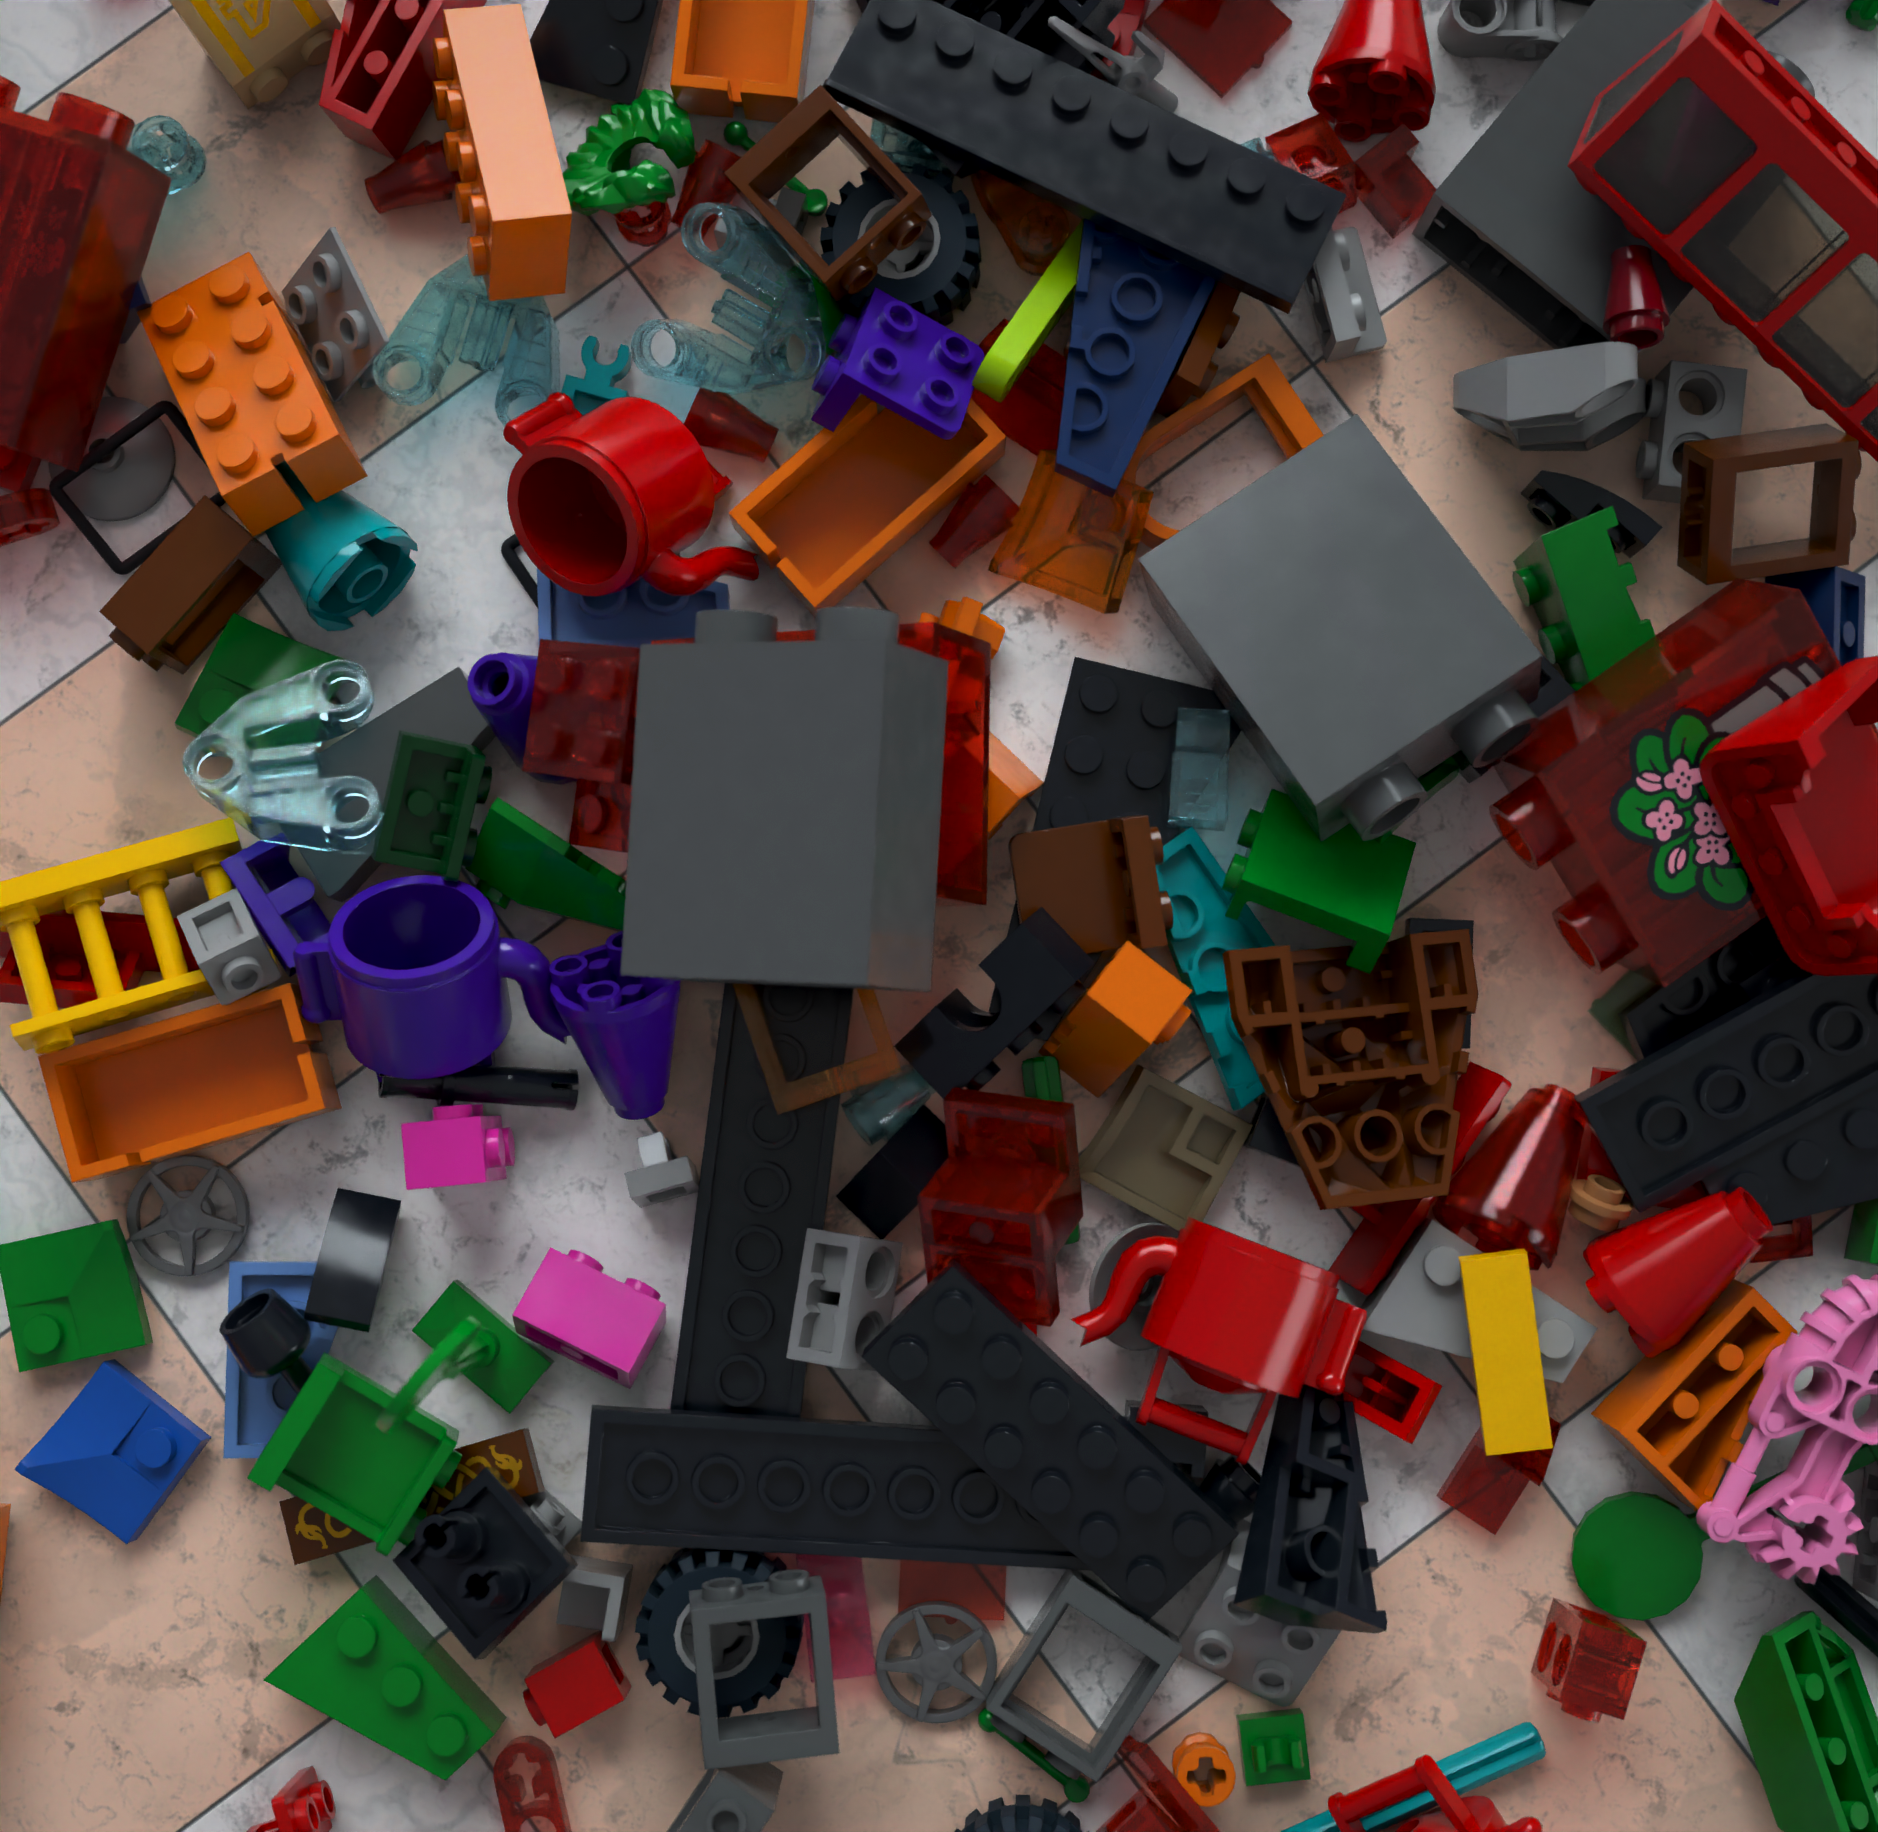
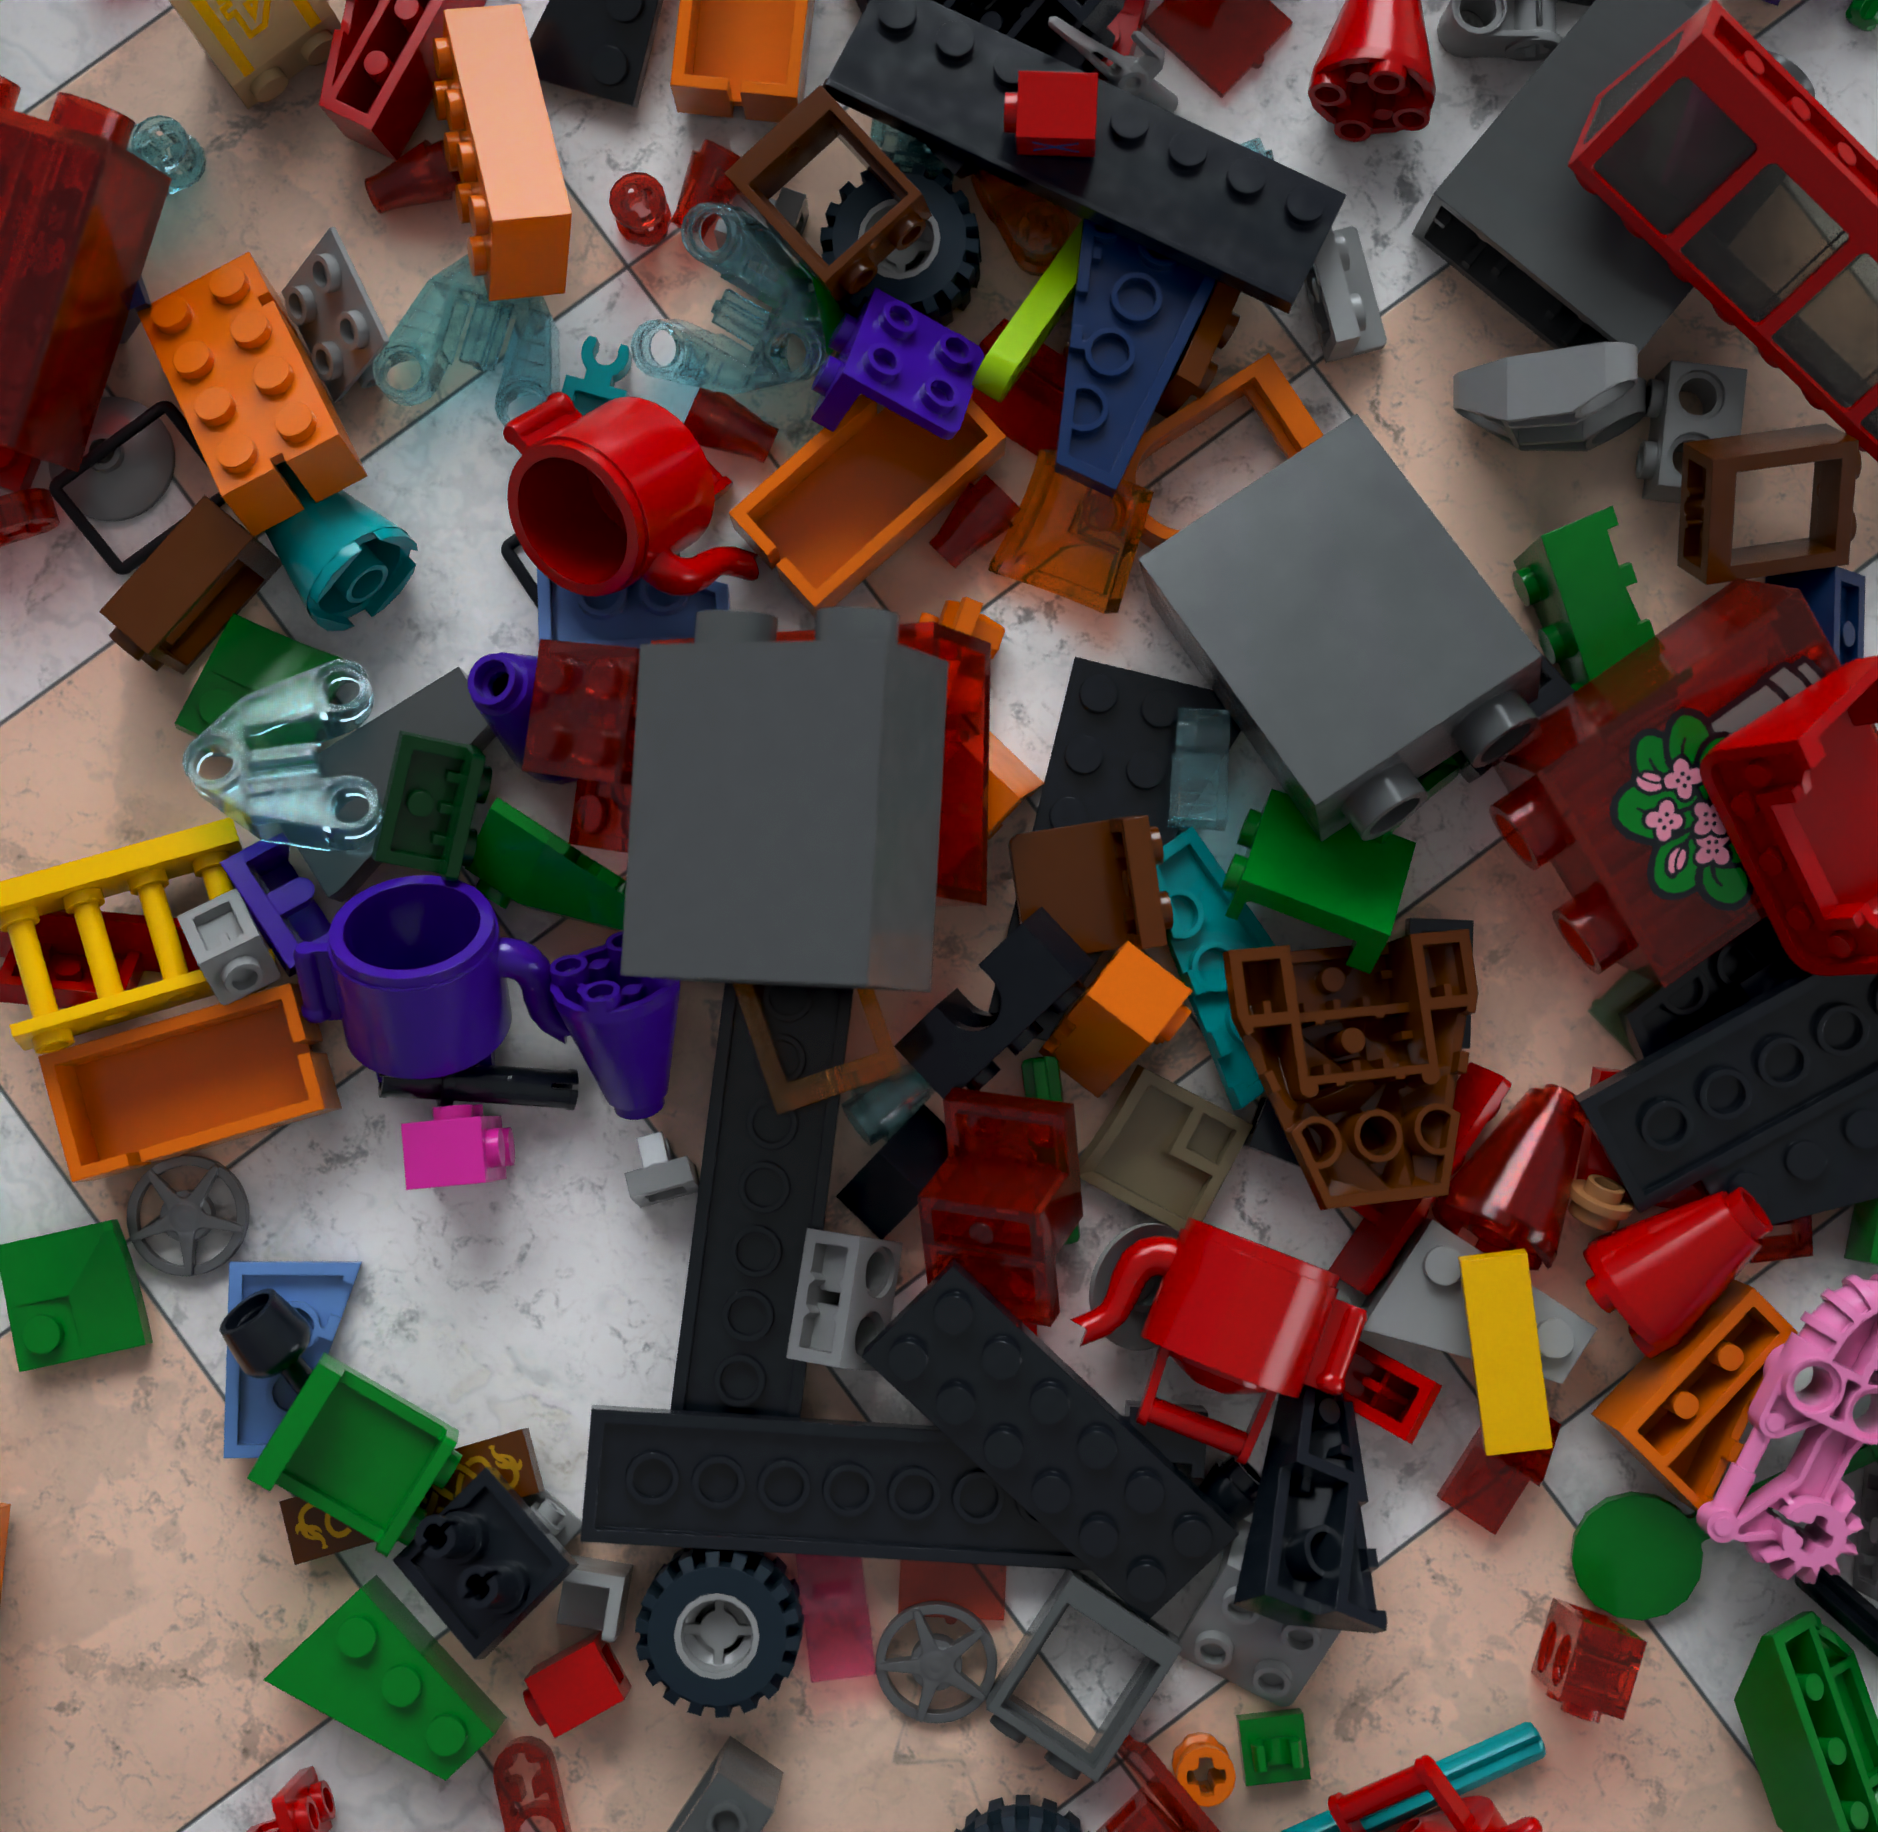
(116, 1451): blue plate -> none
(352, 1260): black slope -> none
(471, 1342): green piece -> none
(591, 1315): dark pink brick -> none
(600, 169): green piece -> none
(737, 135): green hinge -> none
(770, 1734): dark grey window -> none
(1053, 113): none -> red brick
(1074, 1790): green hinge -> none
(1318, 153): clear red bracket -> none
(1392, 183): clear red panel -> none
(1562, 499): black slope -> none
(1634, 300): dark red cone -> none

